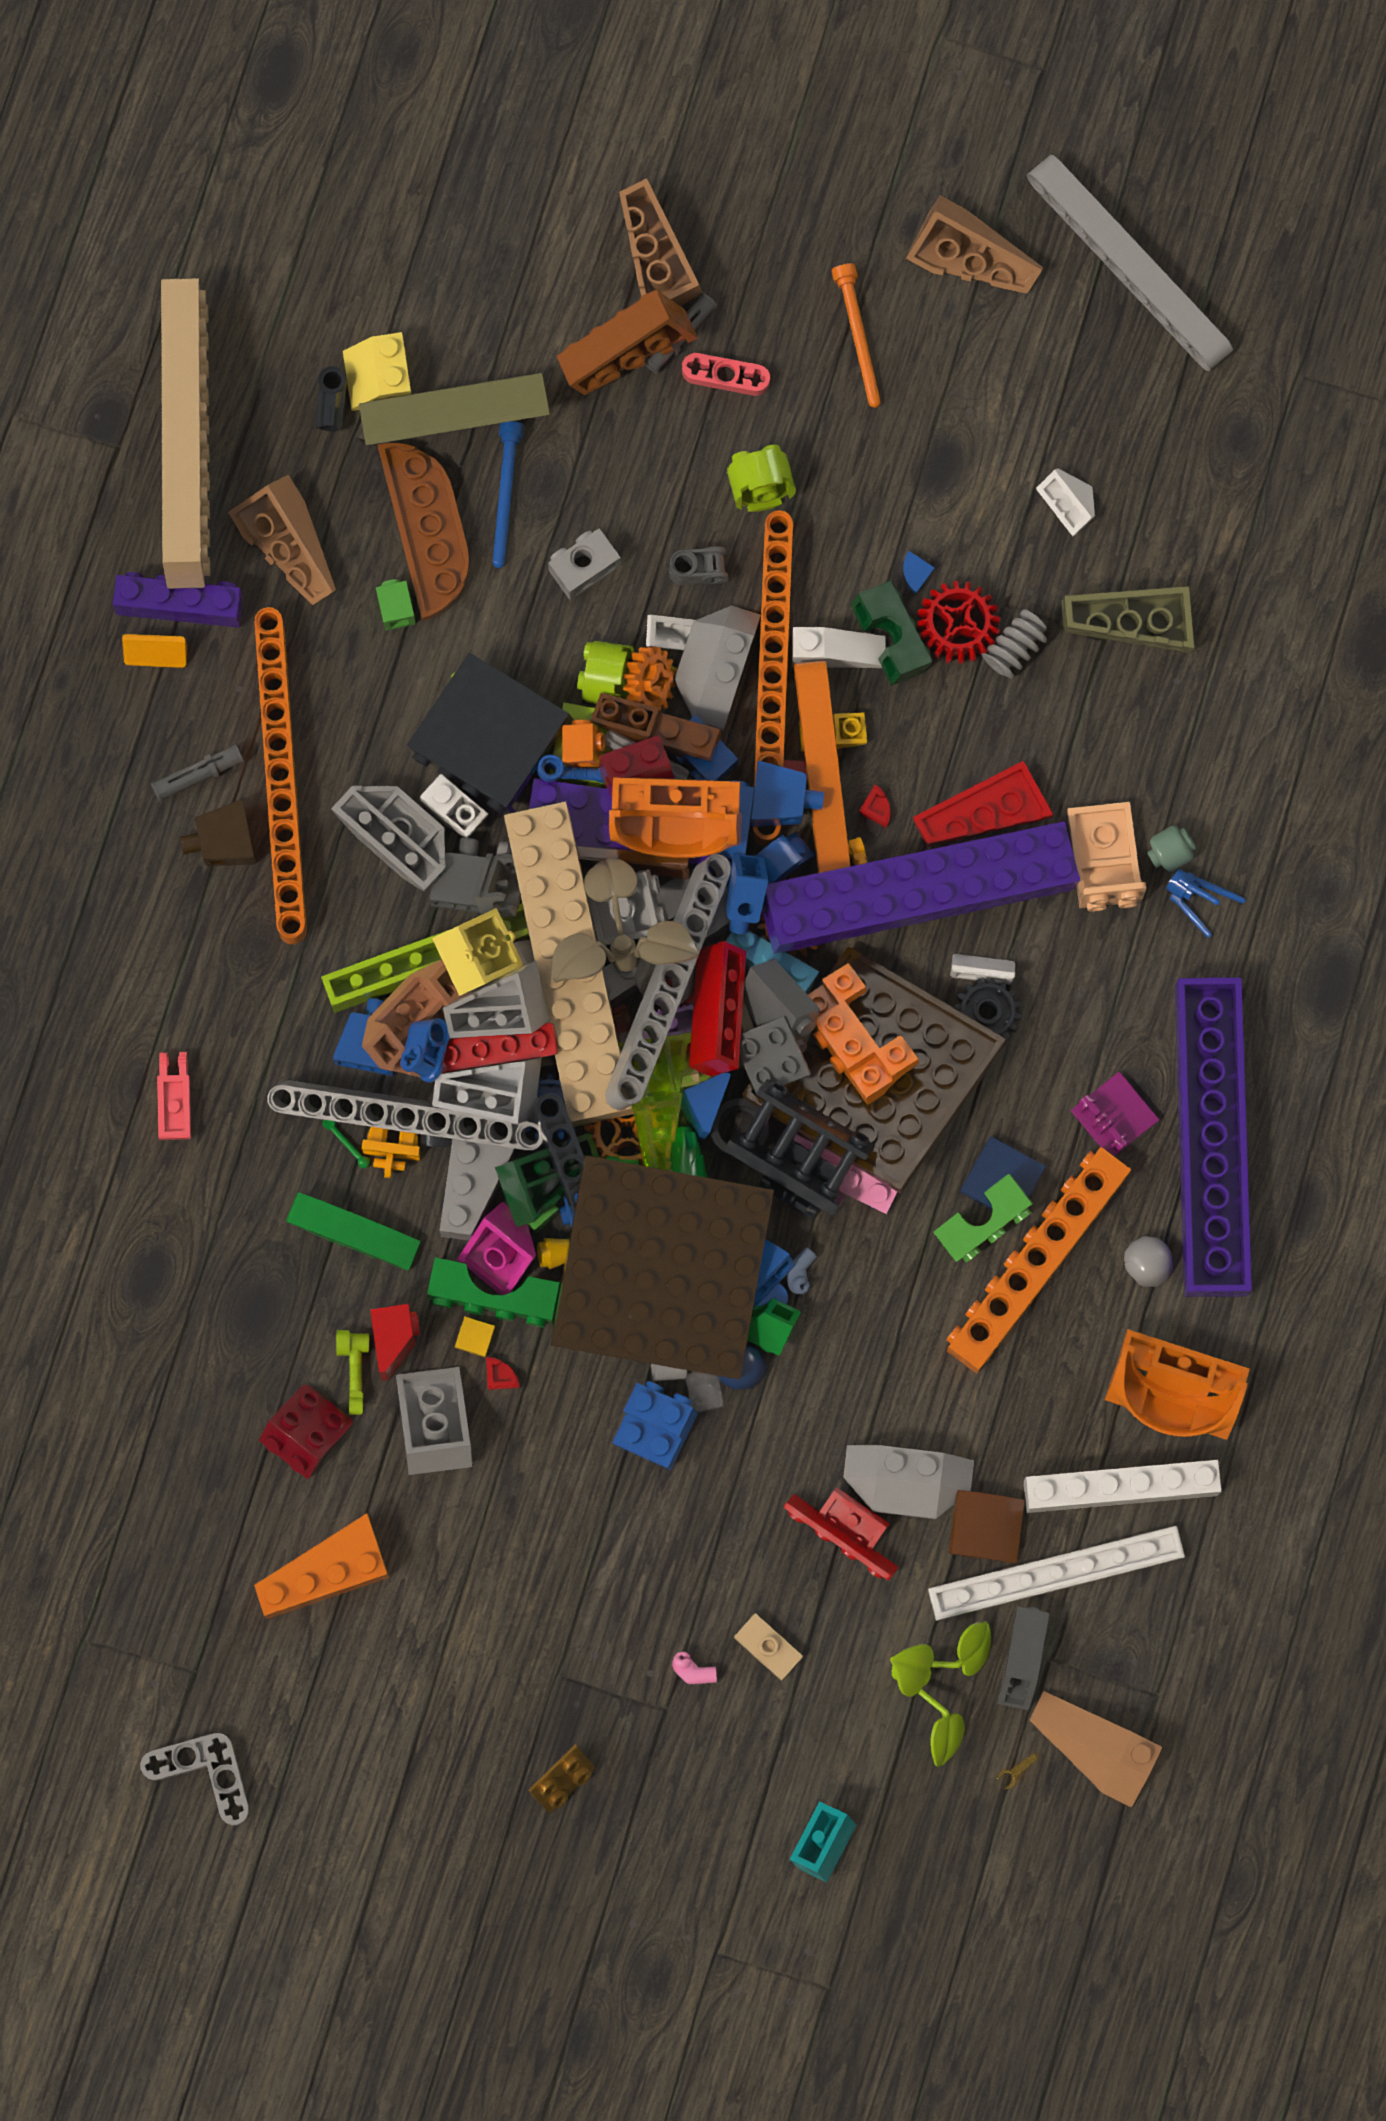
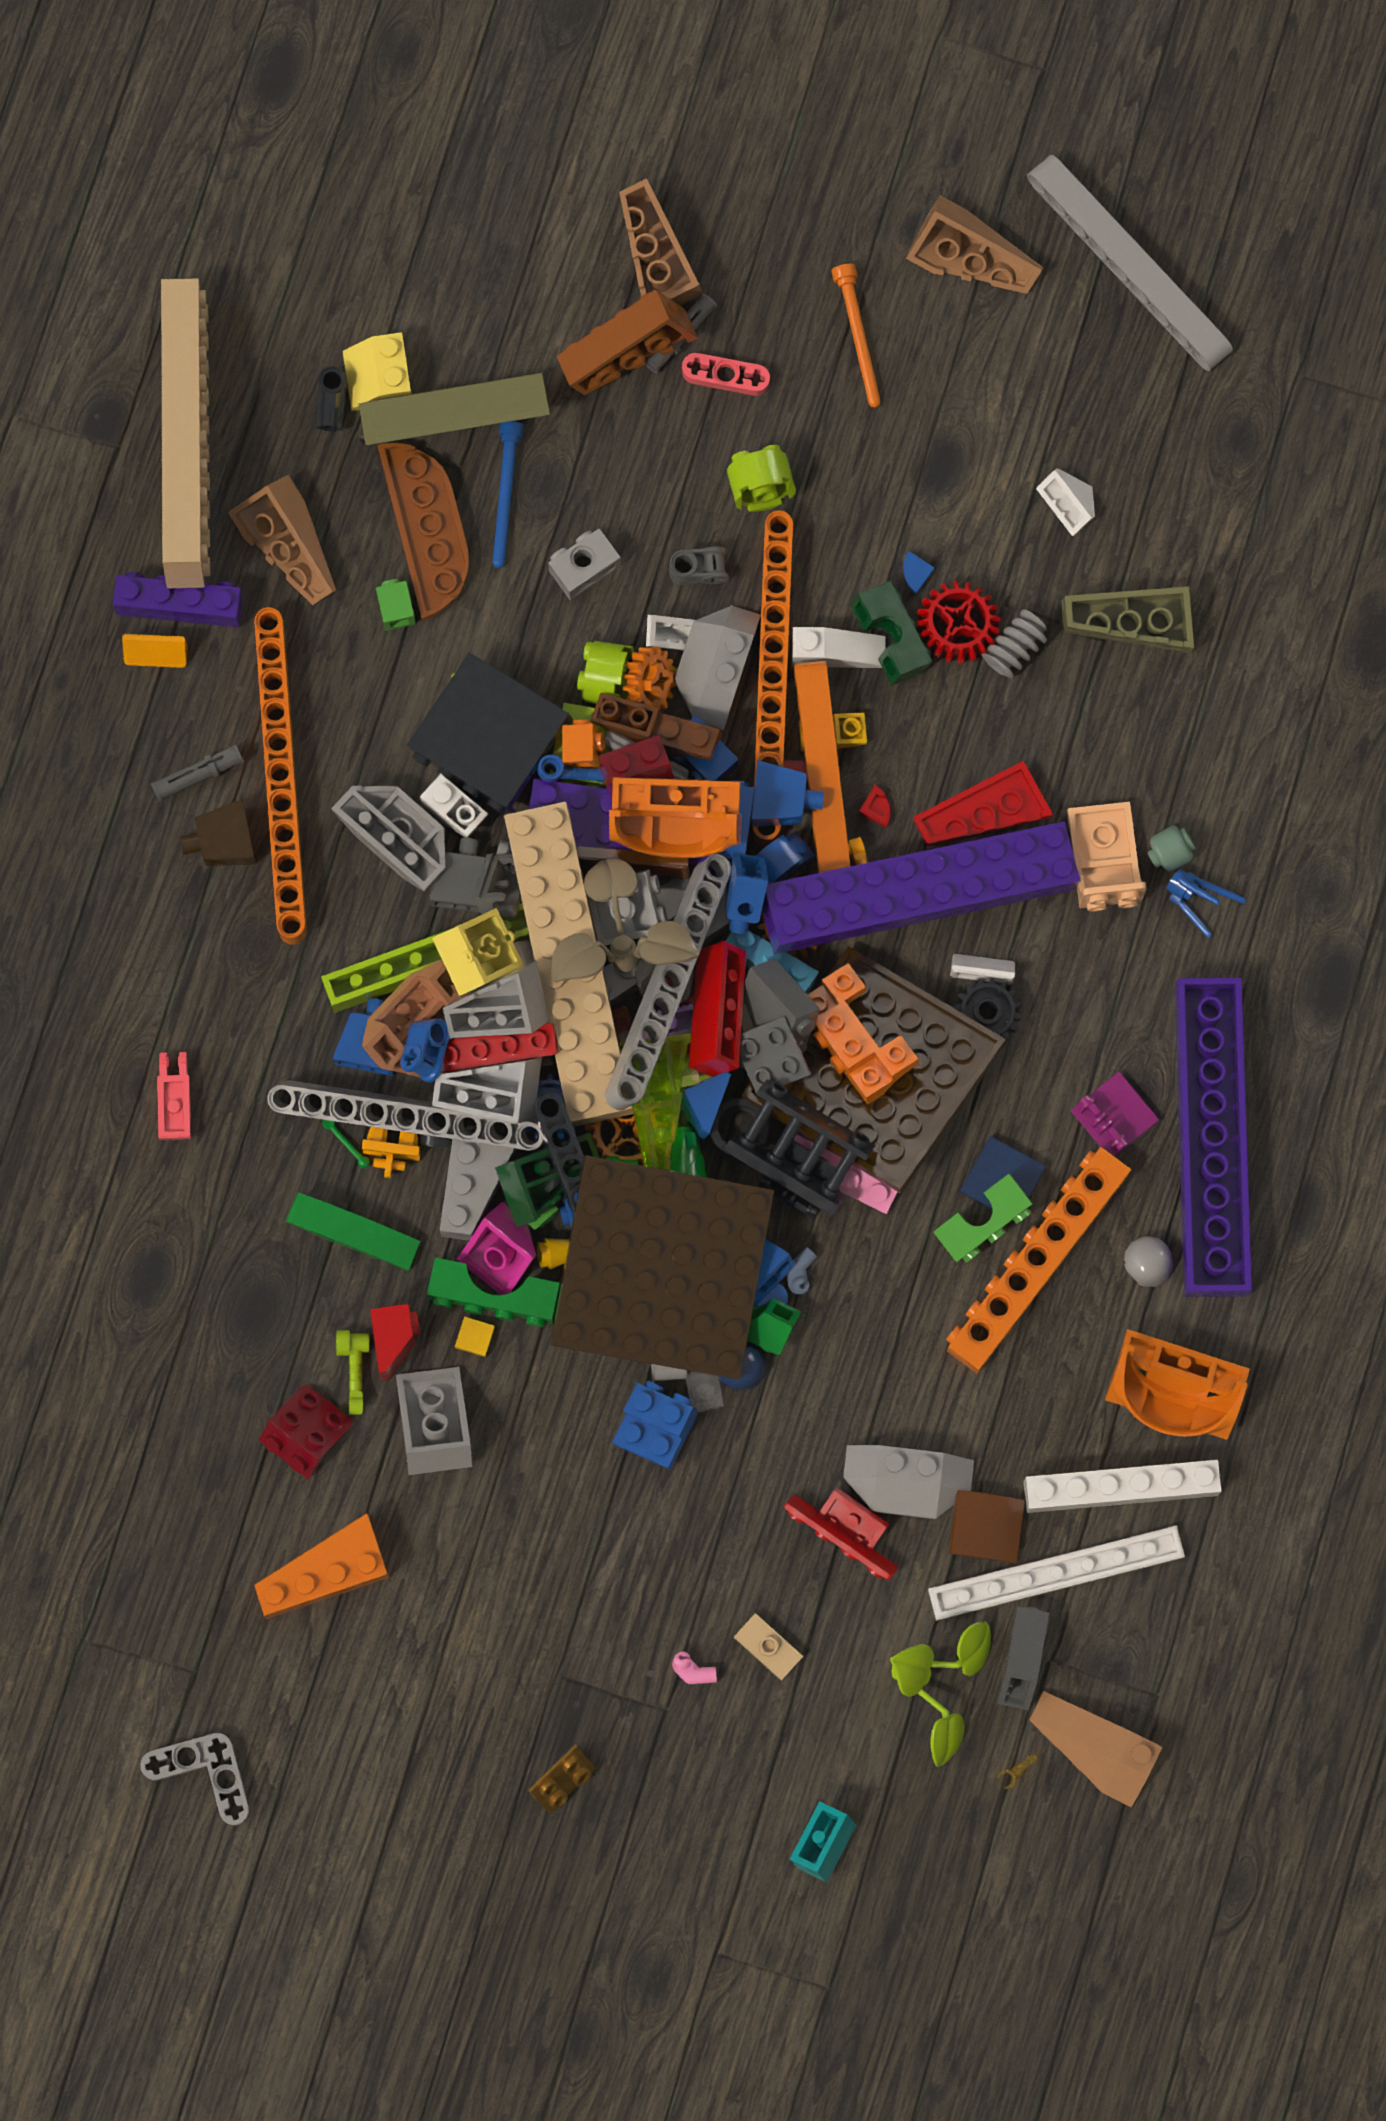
(500, 1375): red tile -> none

